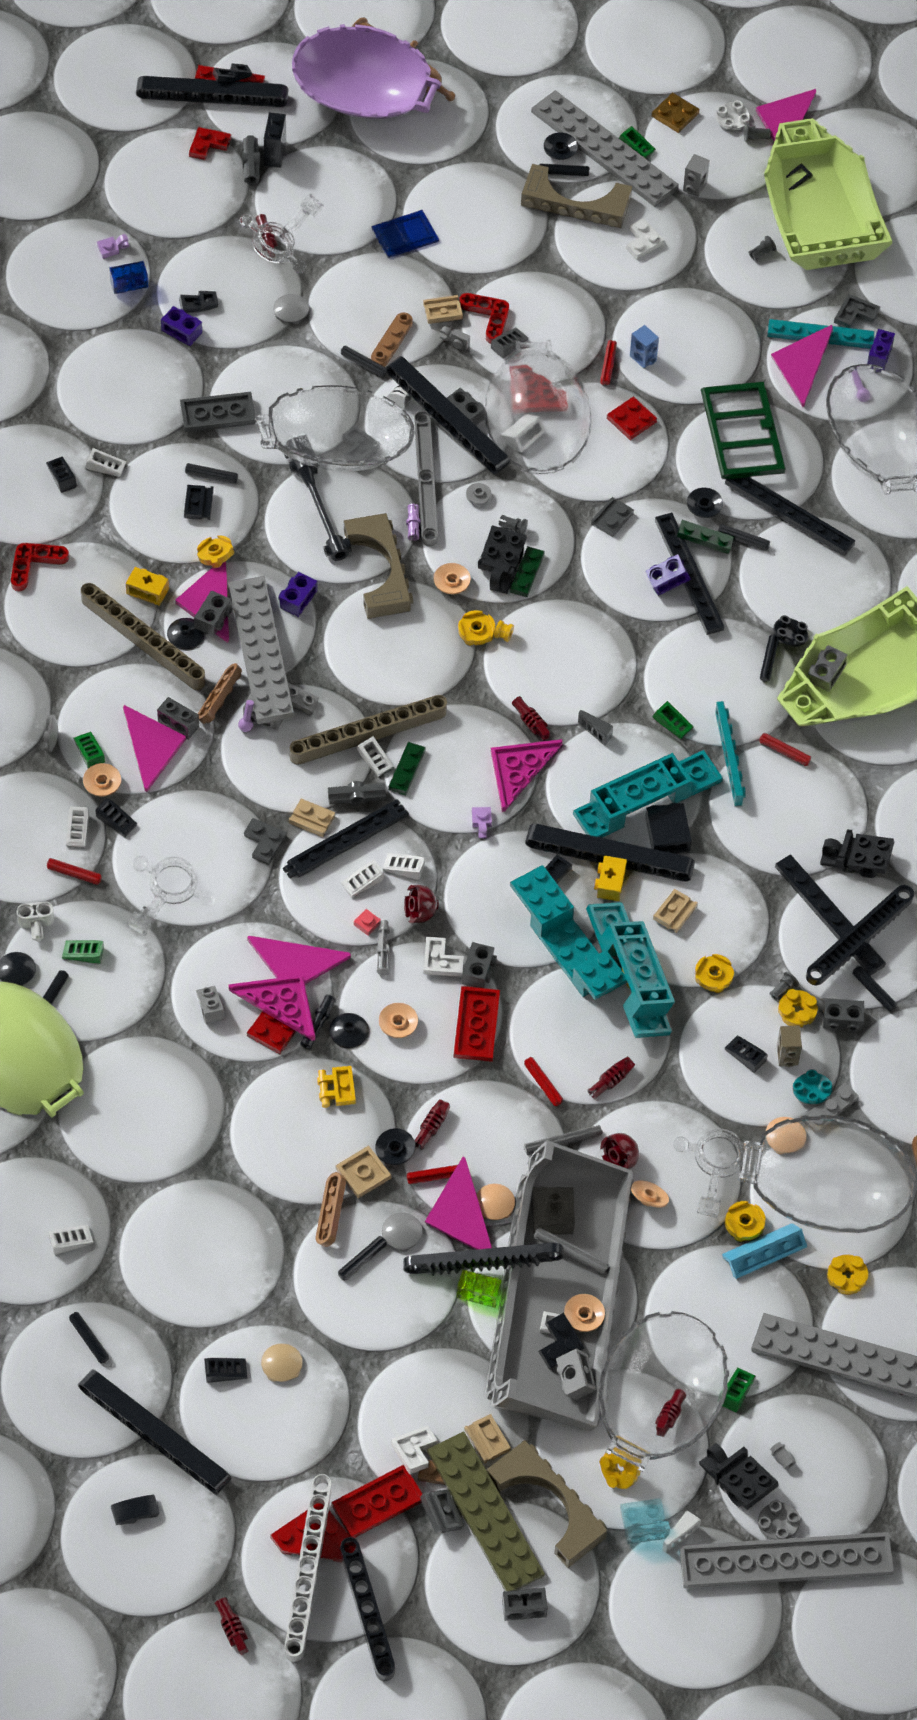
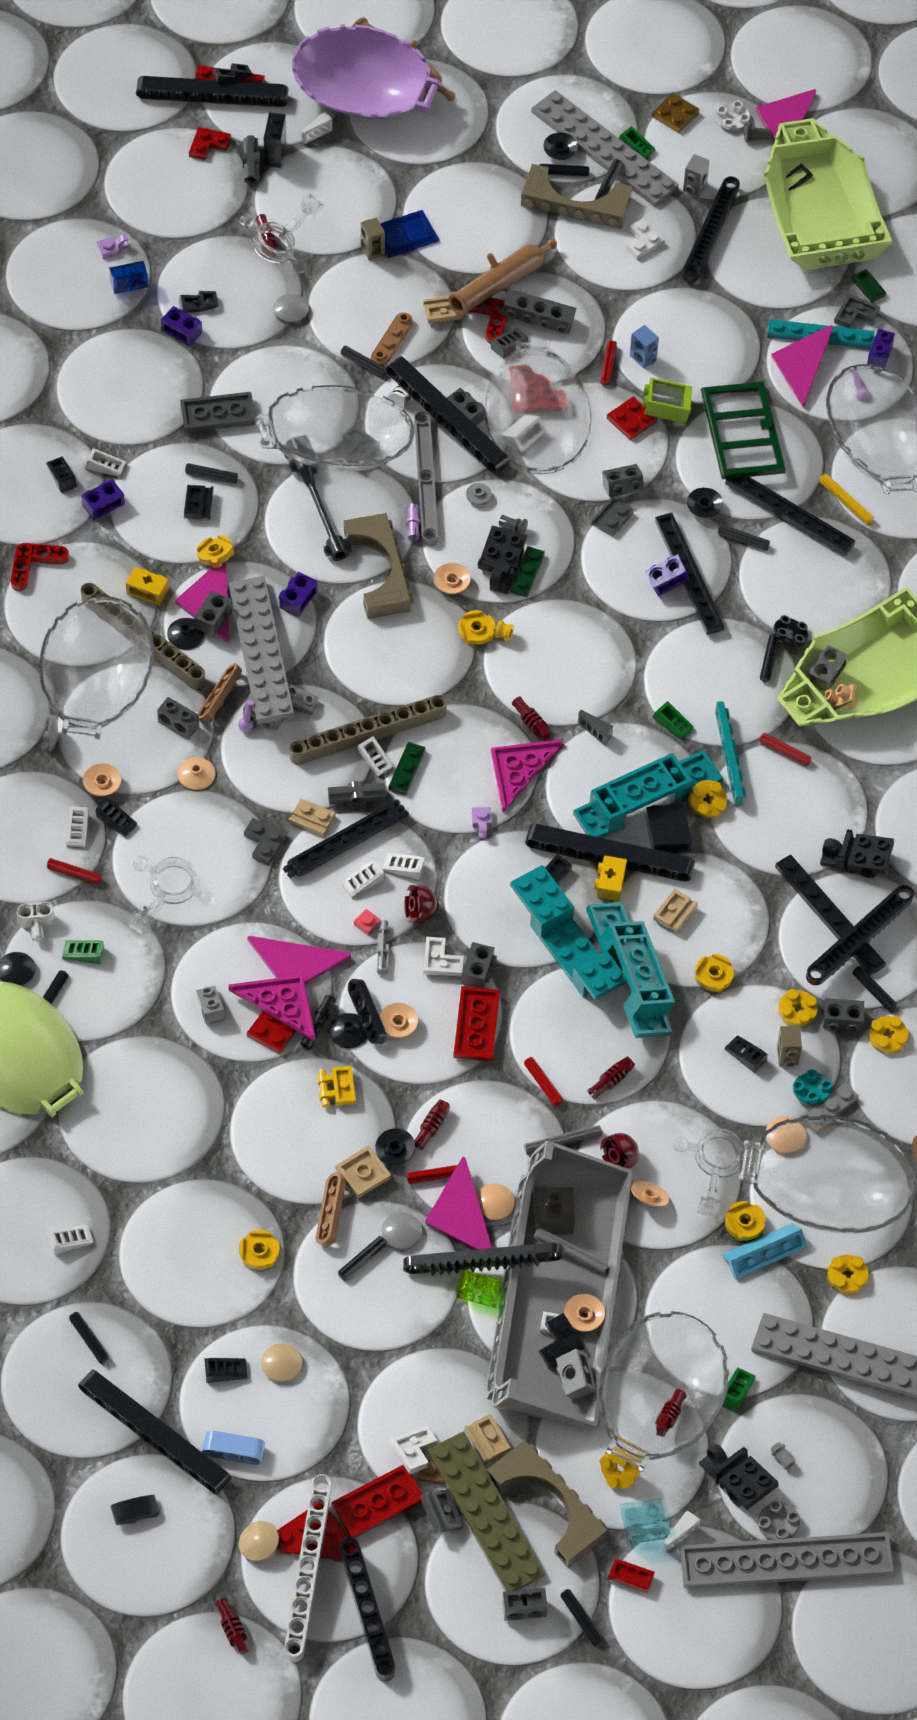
(94, 759): green slope -> none
(95, 663): none -> clear windscreen
(99, 502): none -> dark purple brick
(152, 744): dark pink tile -> none
(196, 779): none -> light nougat dish
(233, 1447): none -> light blue beam
(259, 1260): none -> yellow plate
(259, 1541): none -> tan dish
(317, 128): none -> white slope
(372, 238): none -> dark tan brick
(375, 1030): none -> black beam
(458, 339): light grey plate -> none
(499, 277): none -> medium nougat piece
(538, 311): none -> dark grey brick
(581, 1616): none -> black axle
(609, 179): none -> black axle
(623, 480): none -> dark grey brick
(631, 1575): none -> red plate
(667, 400): none -> lime window
(702, 807): none -> yellow plate
(705, 536): dark green plate -> none
(711, 229): none -> black gear
(764, 247): dark grey pin -> none
(785, 984): dark grey pin -> none
(842, 697): none -> light nougat hips
(846, 499): none -> yellow axle
(868, 285): none -> dark green tile
(888, 1024): none -> yellow plate

